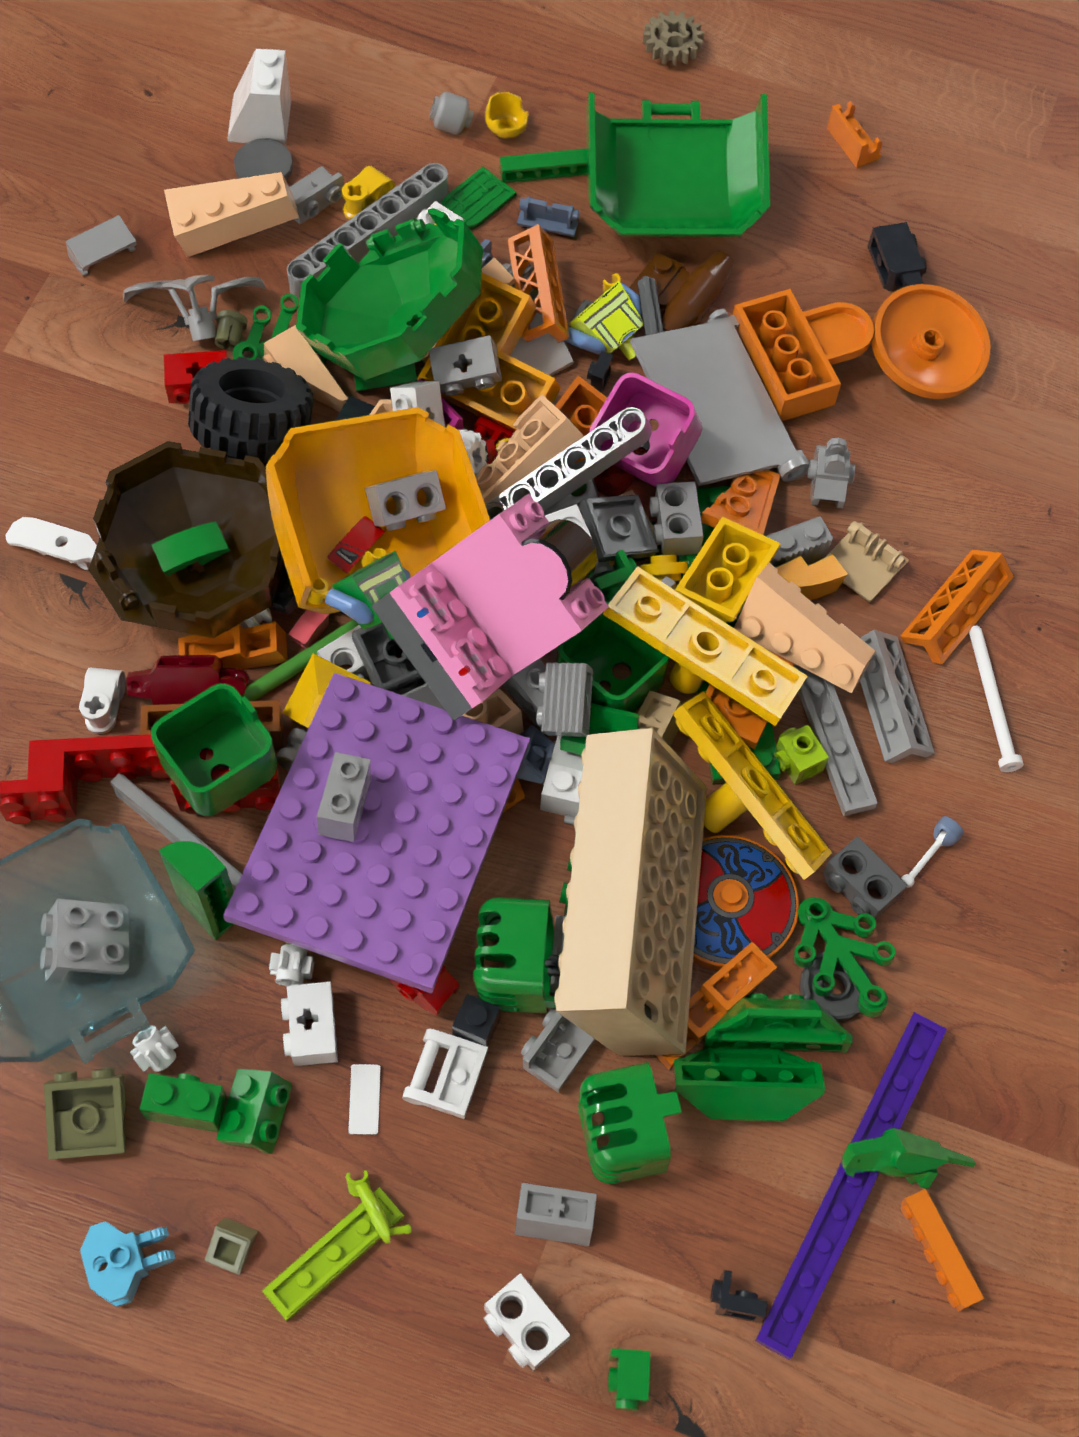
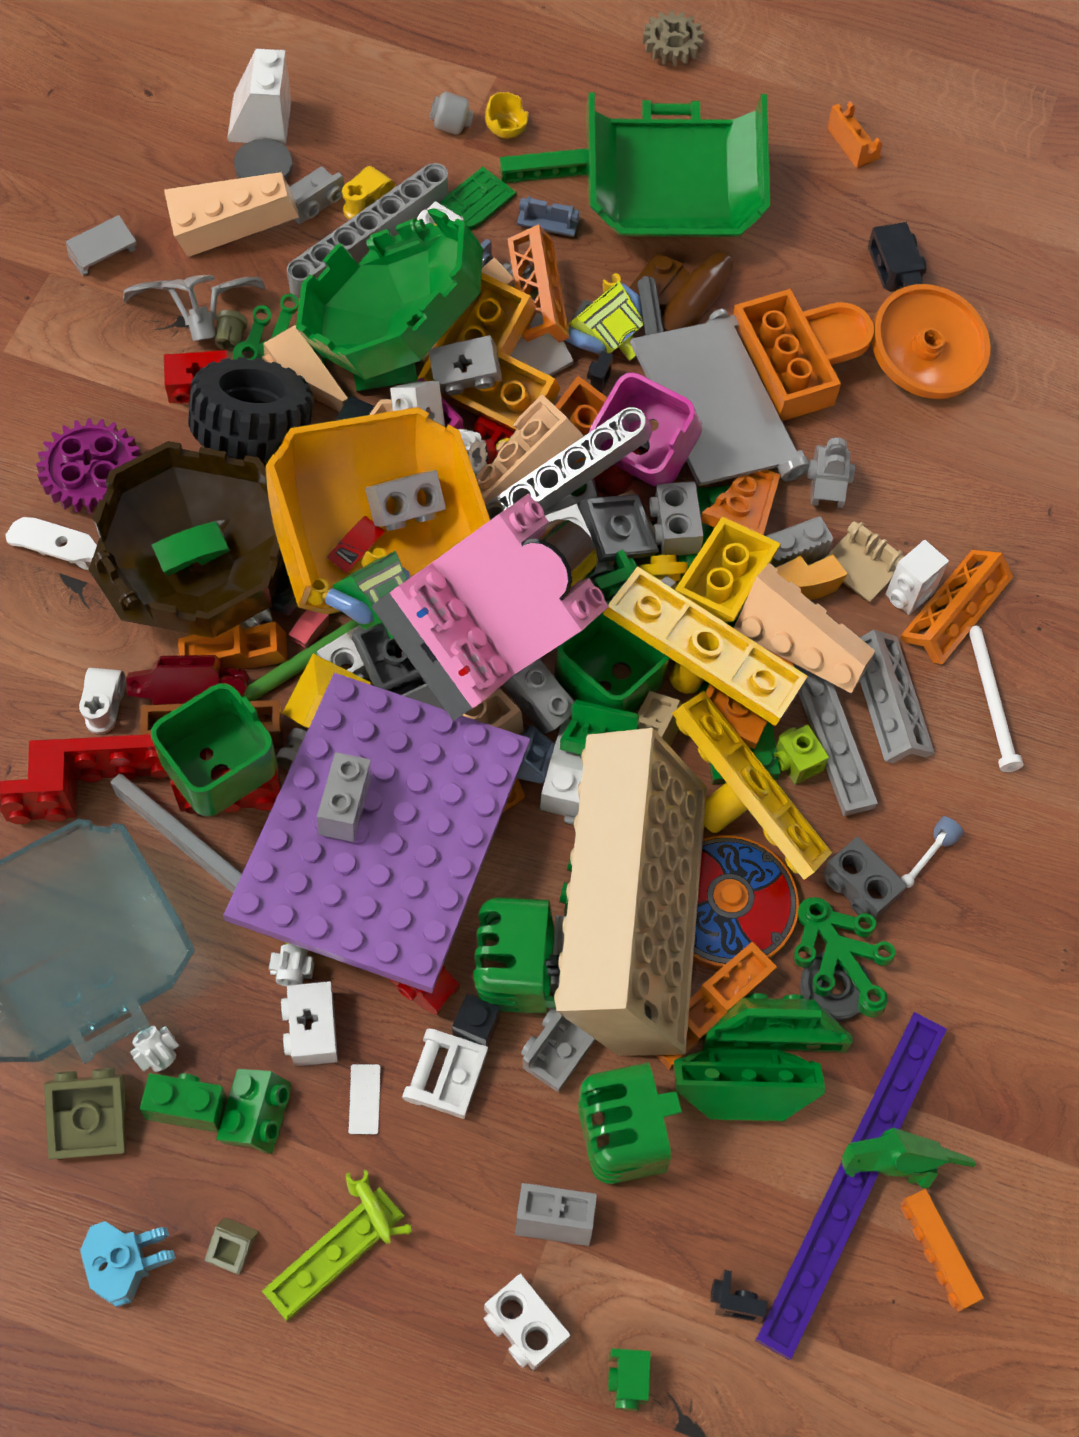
(84, 939): light grey bracket -> none
(86, 466): none -> magenta gear
(199, 883): green brick -> none
(565, 699): light grey brick -> none
(916, 577): none -> white brick

